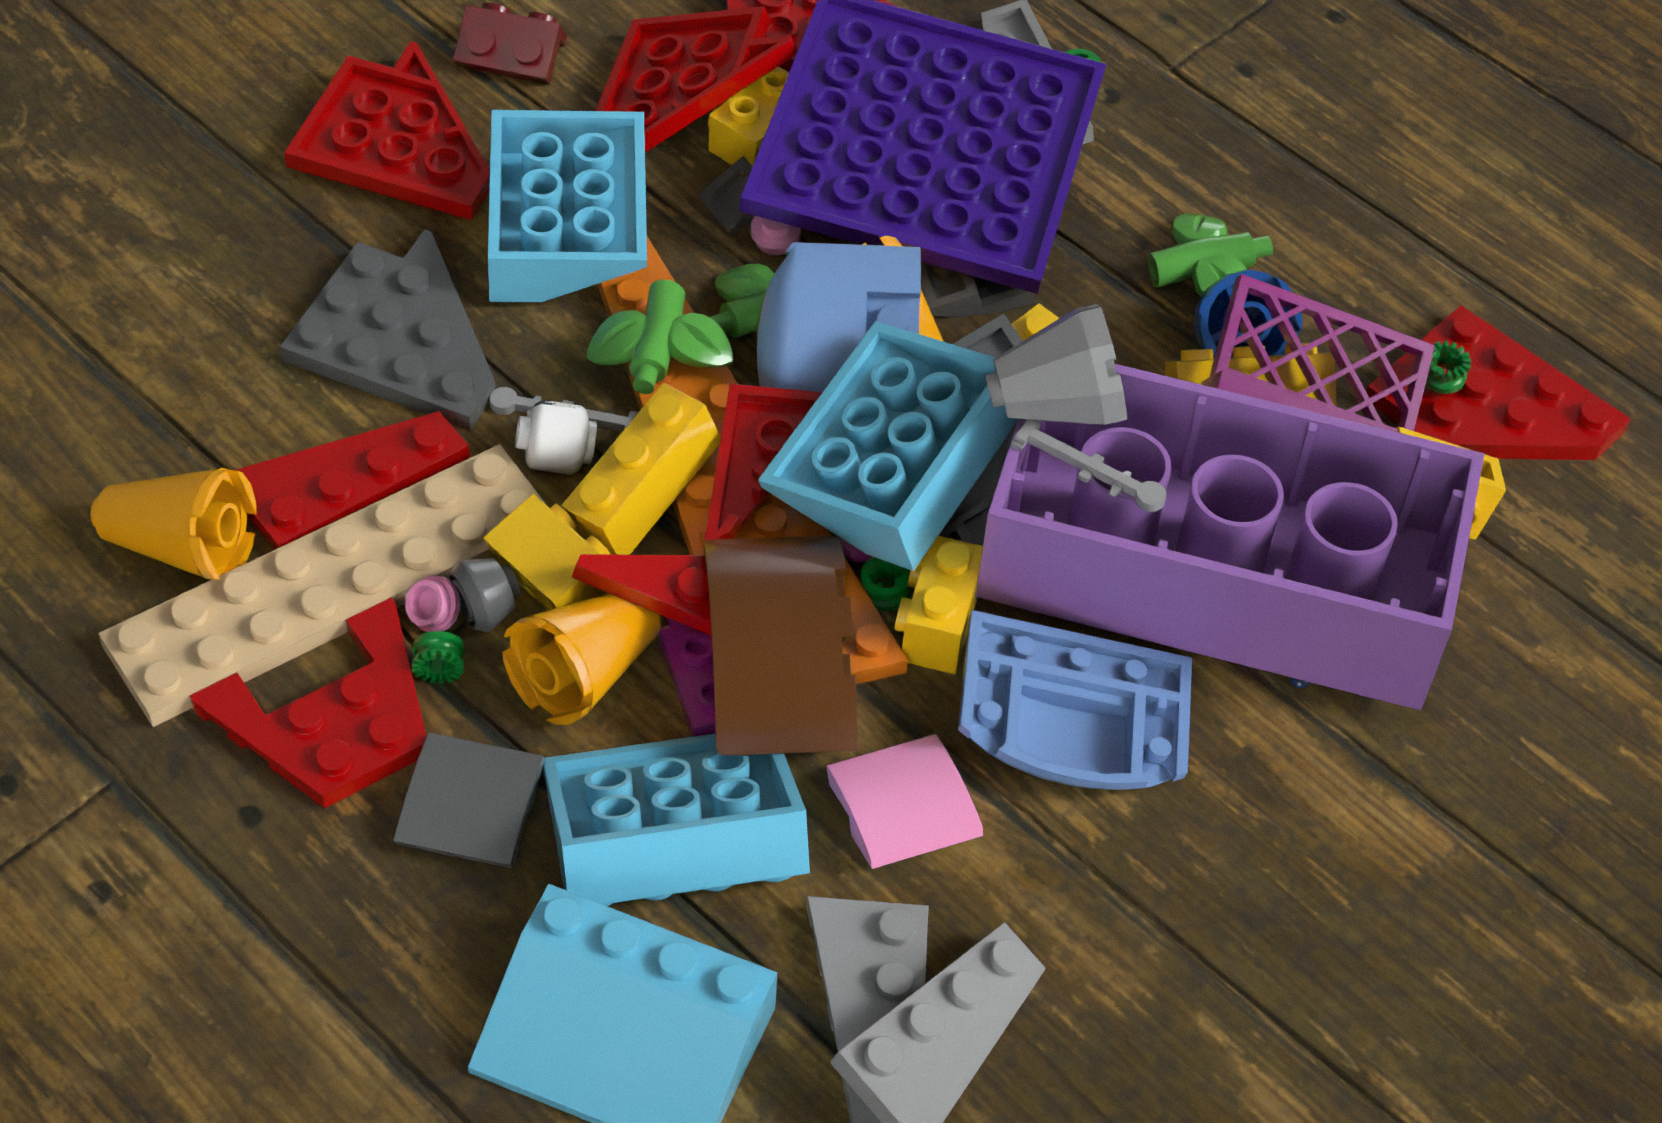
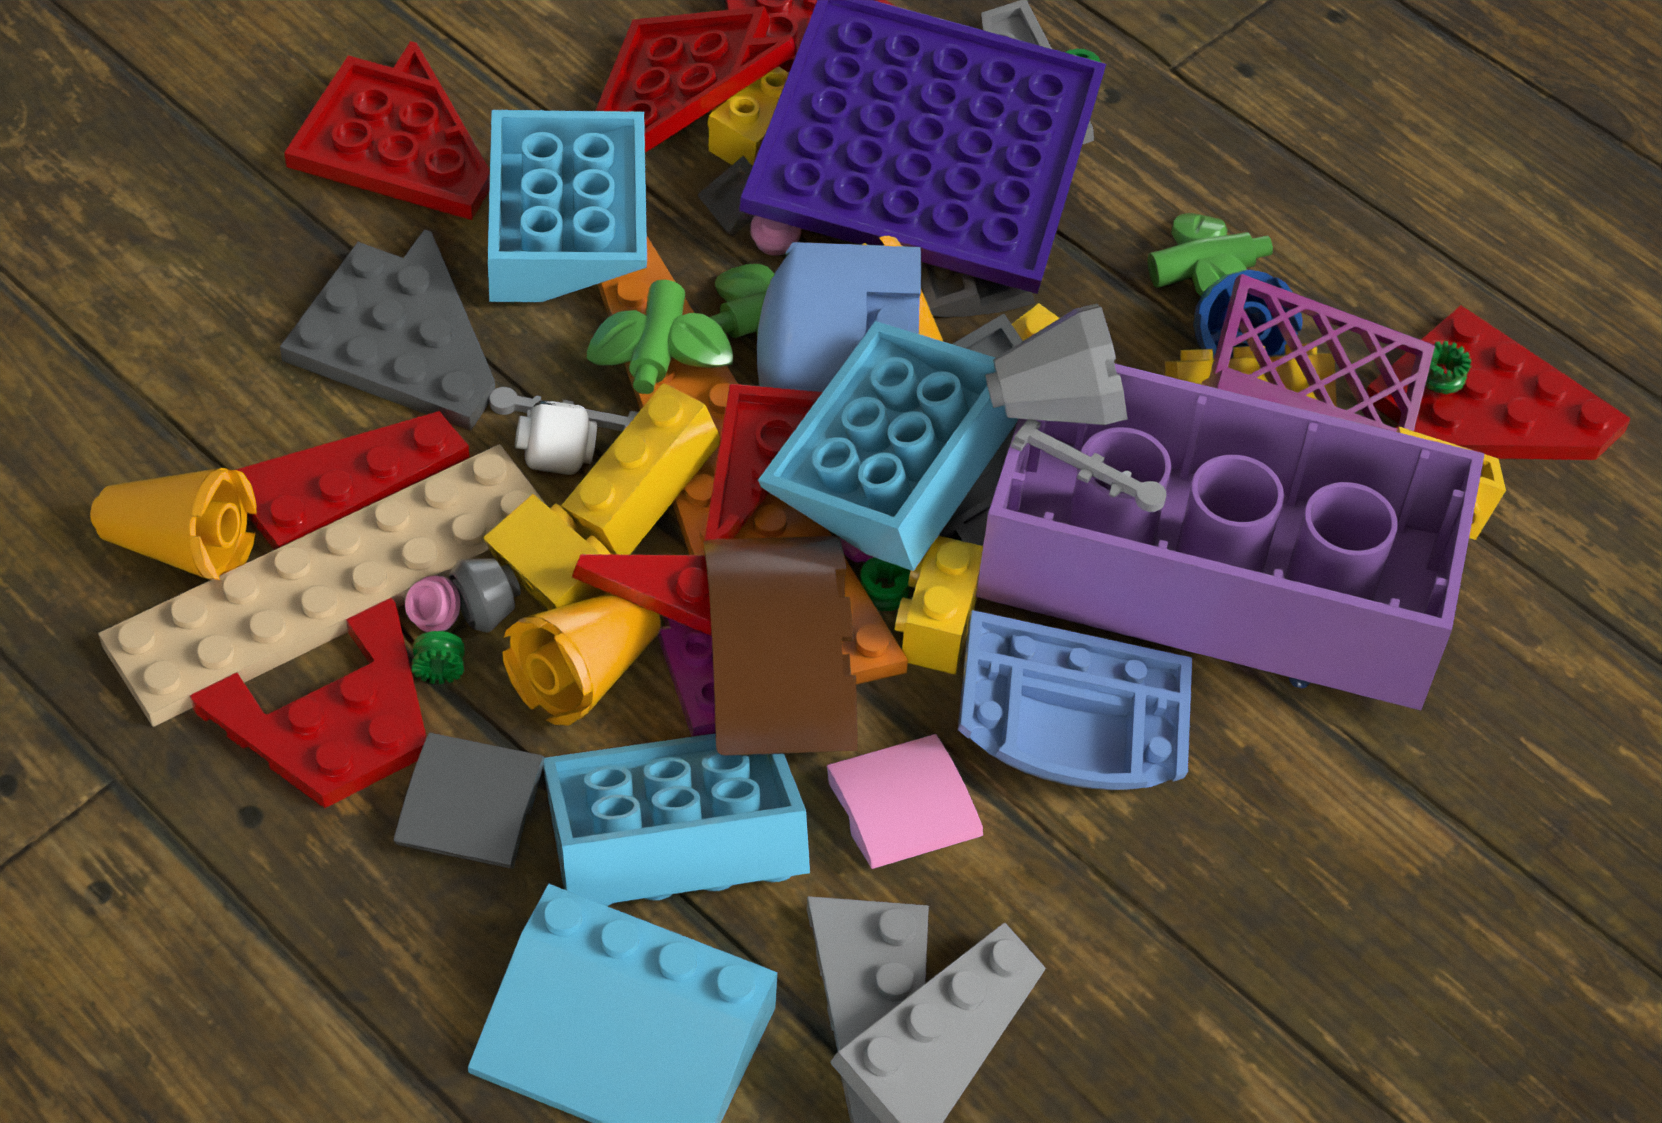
(509, 43): dark red bracket -> none

